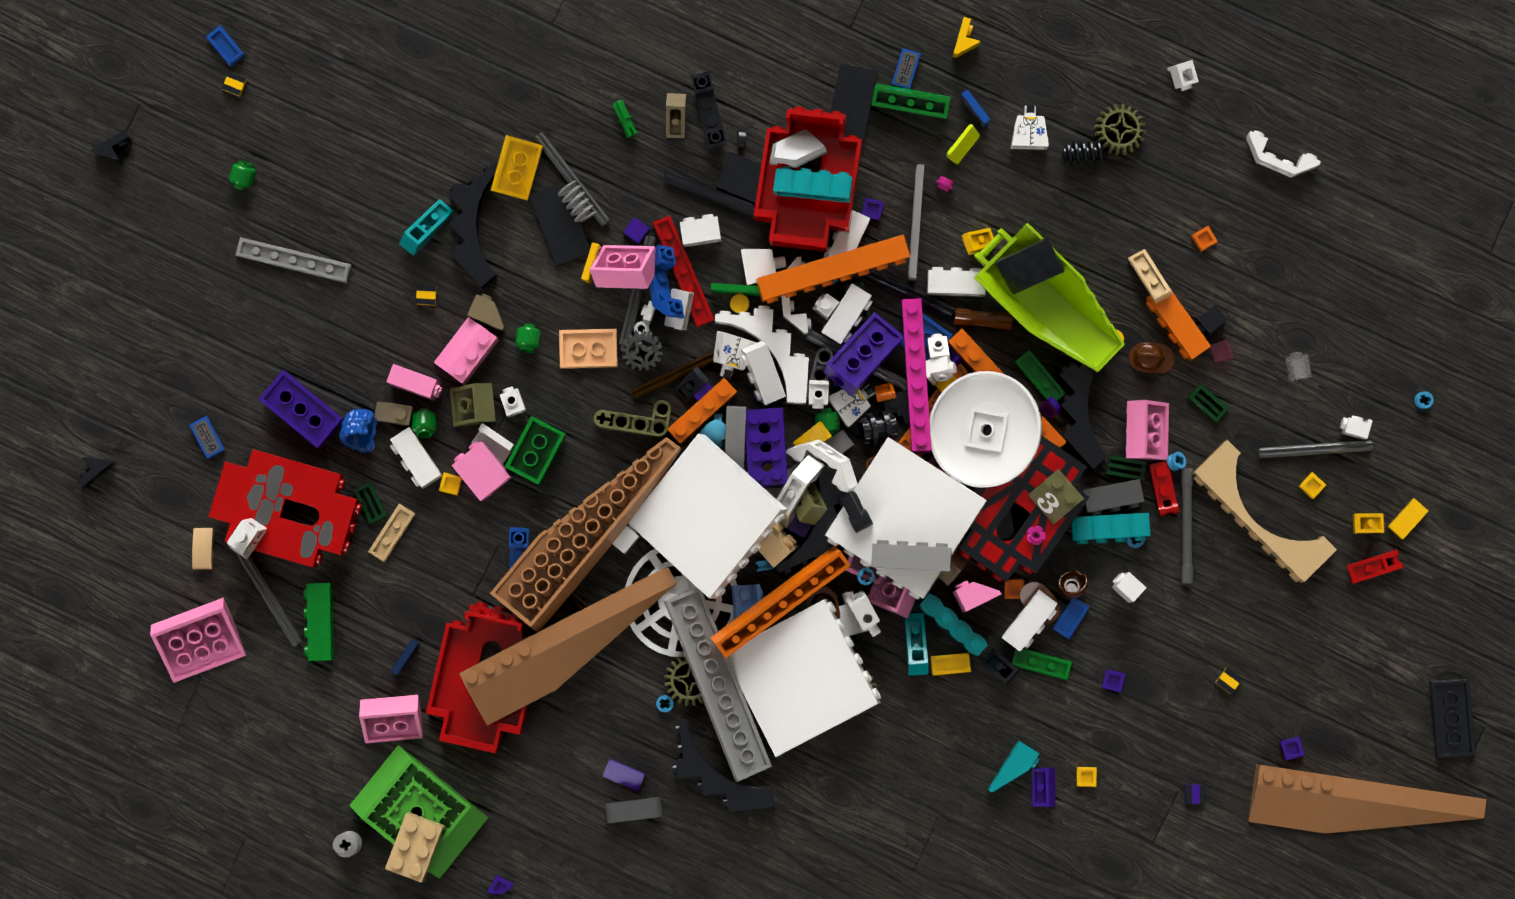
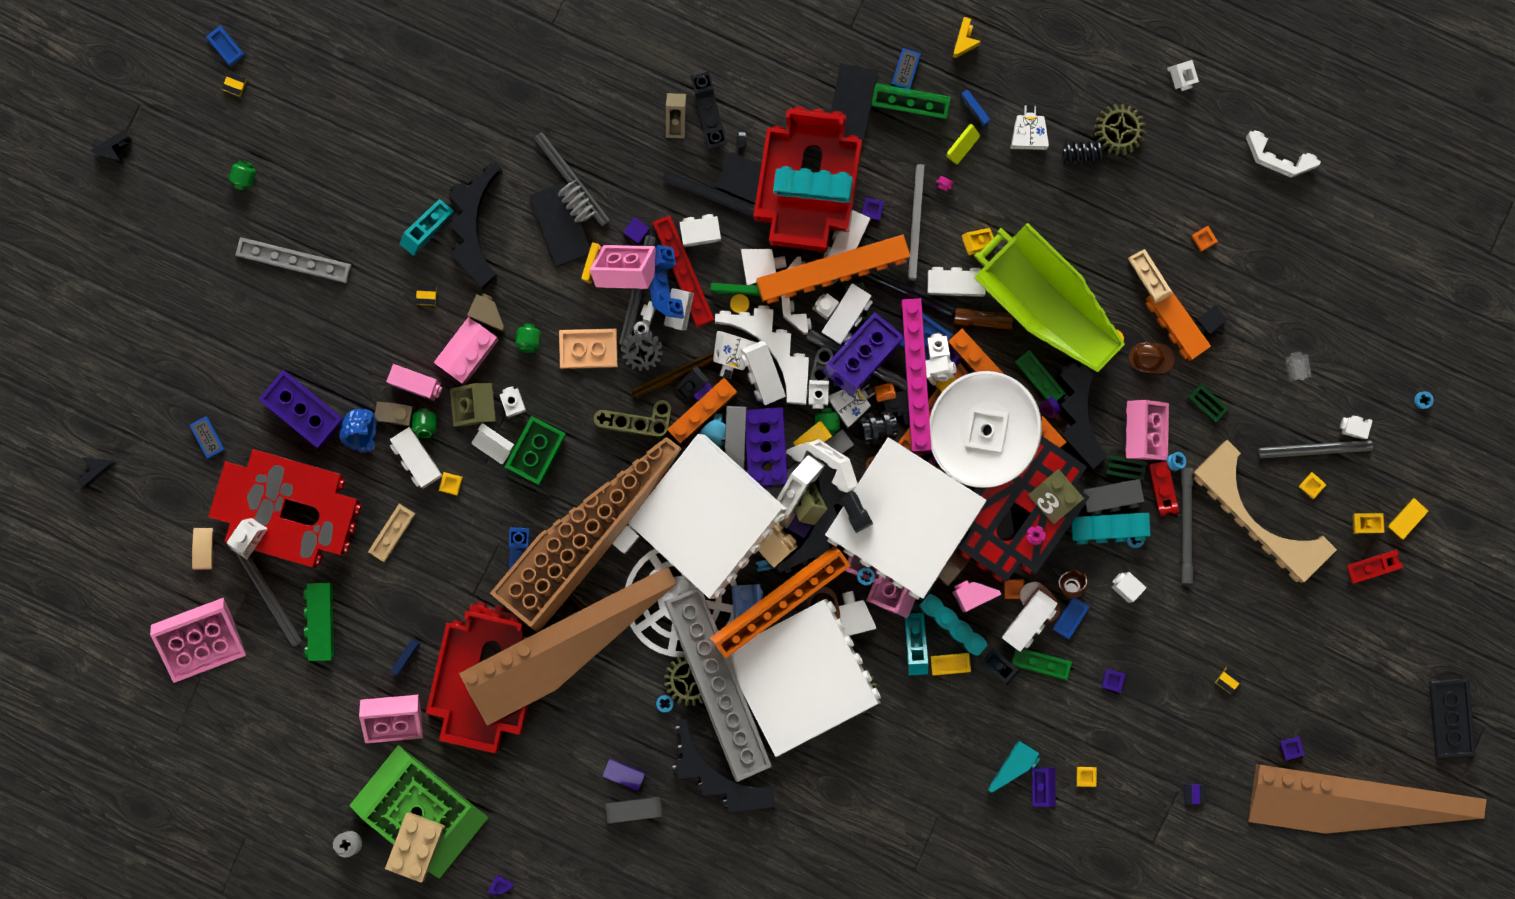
(377, 517): dark green tile -> none
(481, 470): bright pink brick -> none
(516, 167): yellow tile -> none
(624, 119): green axle -> none
(797, 149): light grey tile -> none
(860, 606): white torso -> none
(911, 557): light grey brick -> none
(1029, 266): black tile -> none
(1221, 351): clear pink tile -> none

